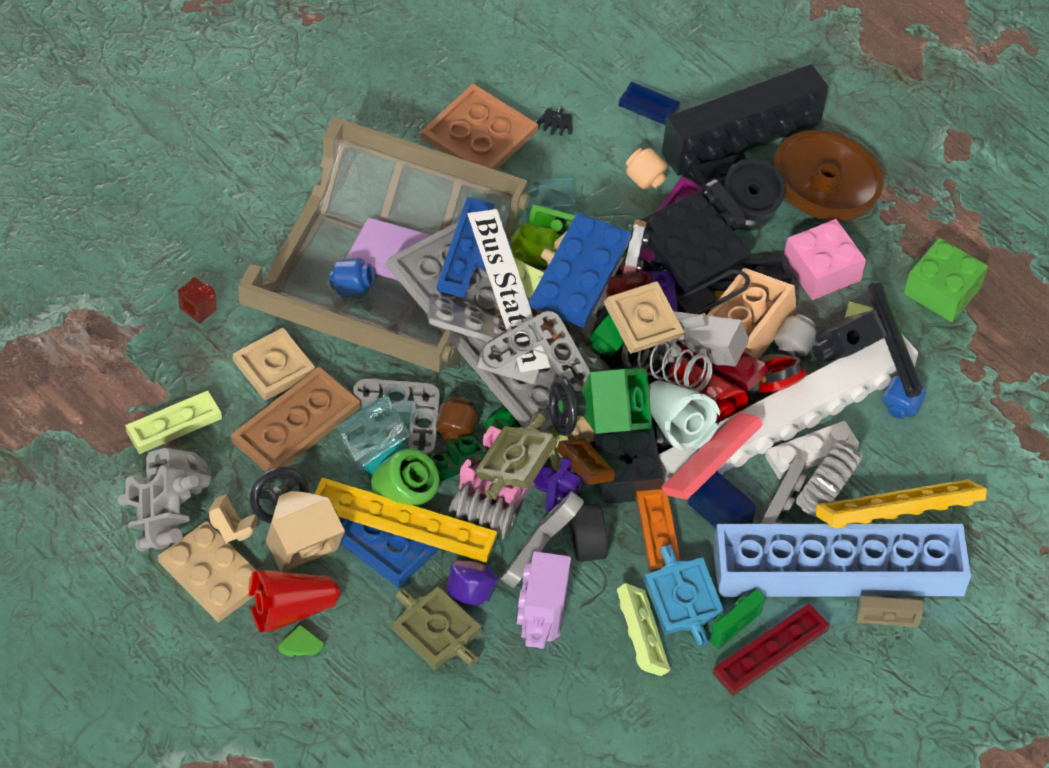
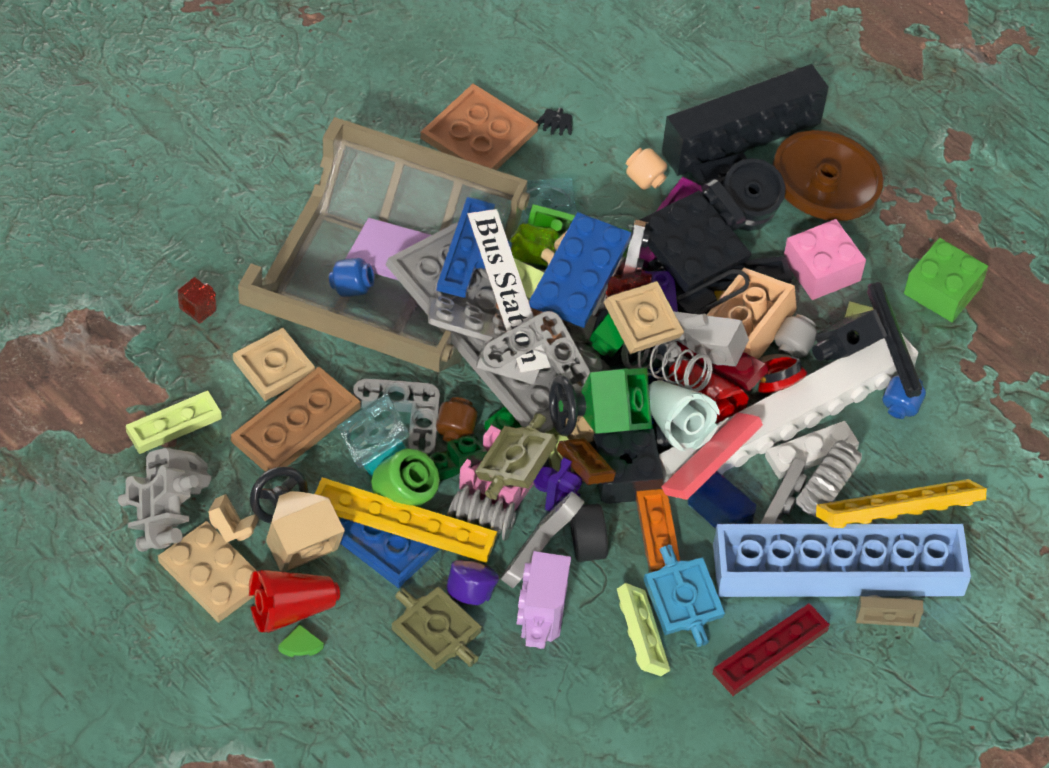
(648, 103): clear blue tile -> none
(741, 615): green plate -> none

